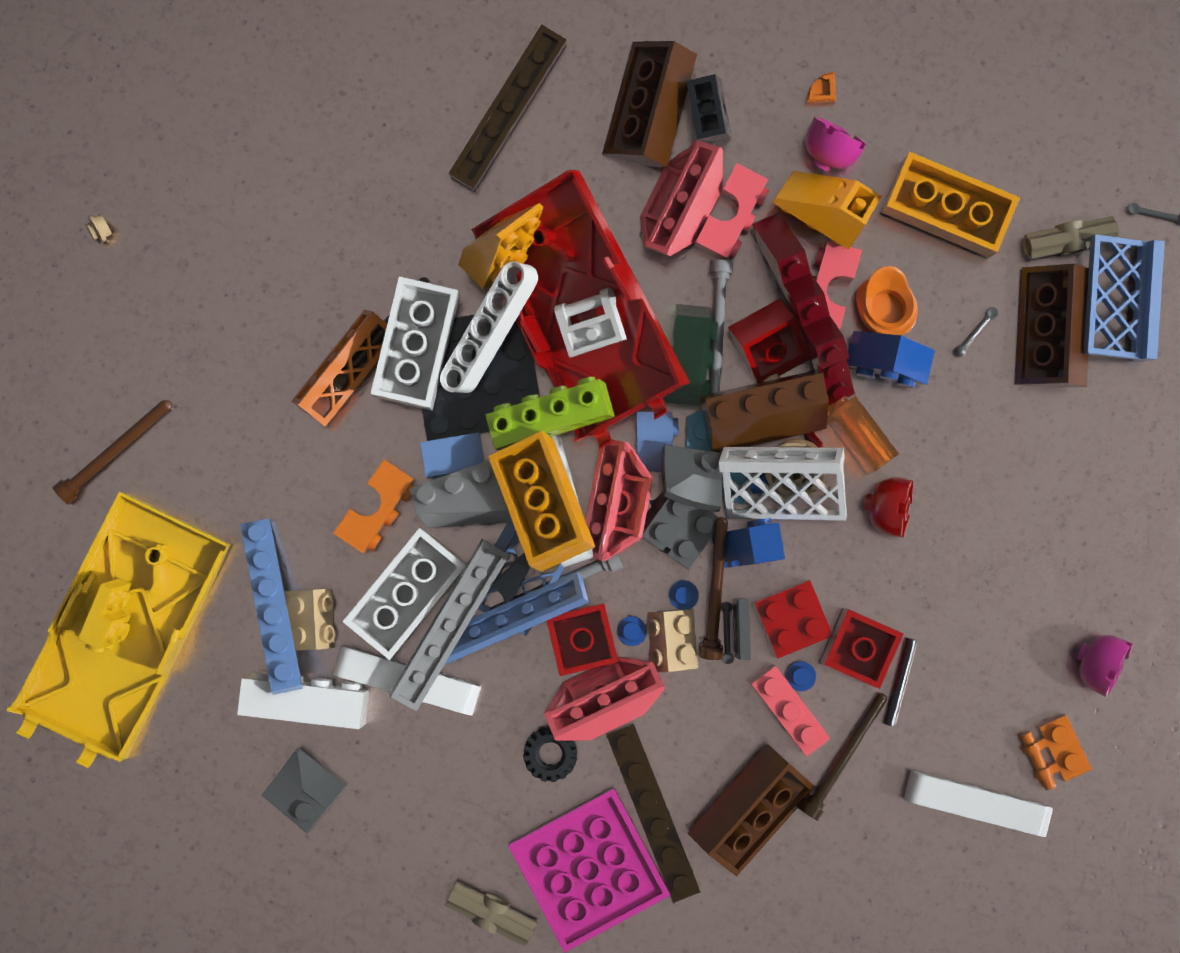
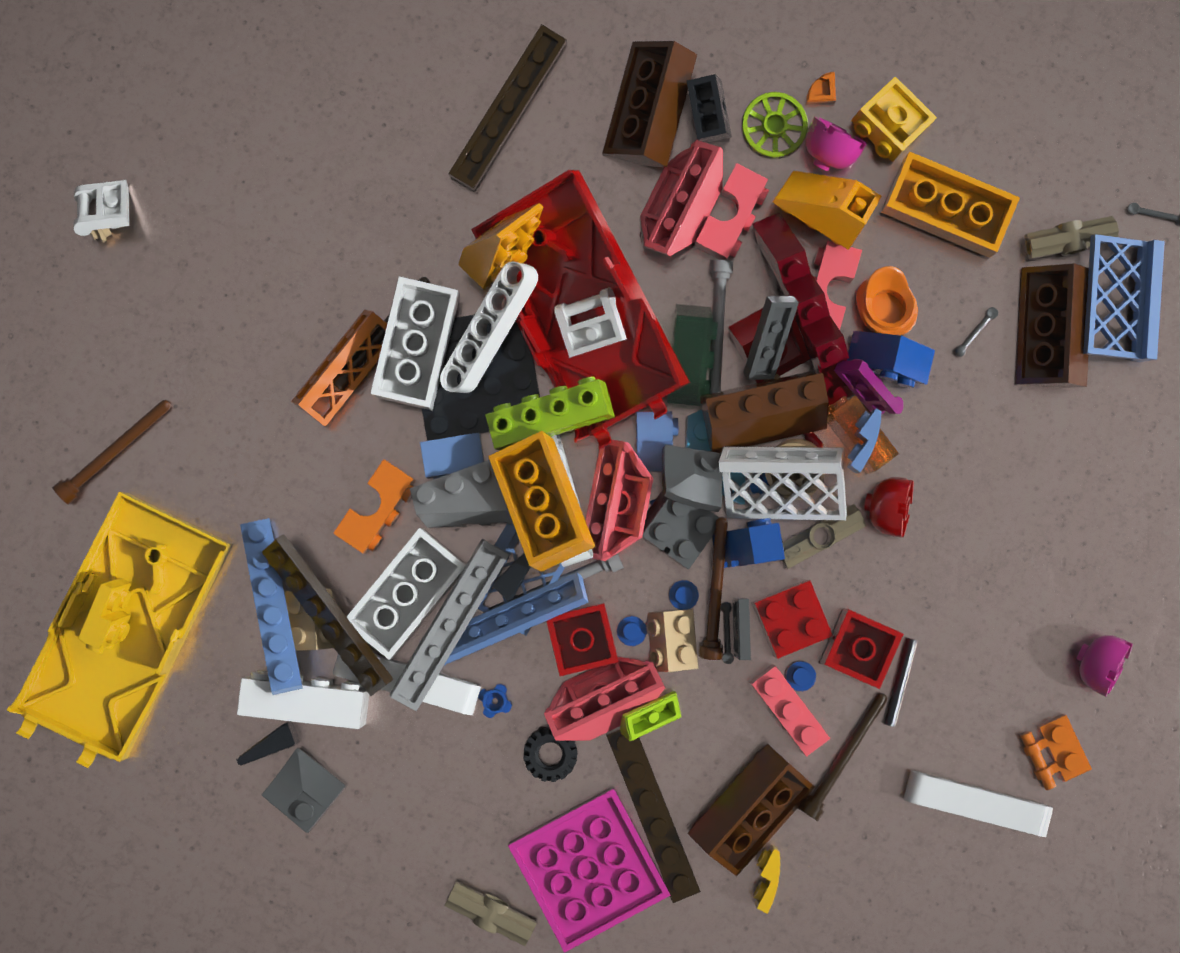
(111, 206): none -> white plate
(278, 740): none -> black slope
(327, 615): none -> dark brown plate
(499, 693): none -> blue plate
(650, 716): none -> lime slope
(770, 337): none -> dark grey plate
(770, 869): none -> yellow slope
(774, 125): none -> lime wheel
(804, 546): none -> dark tan piece
(868, 387): none -> magenta plate
(868, 432): none -> medium blue slope
(892, 119): none -> yellow plate

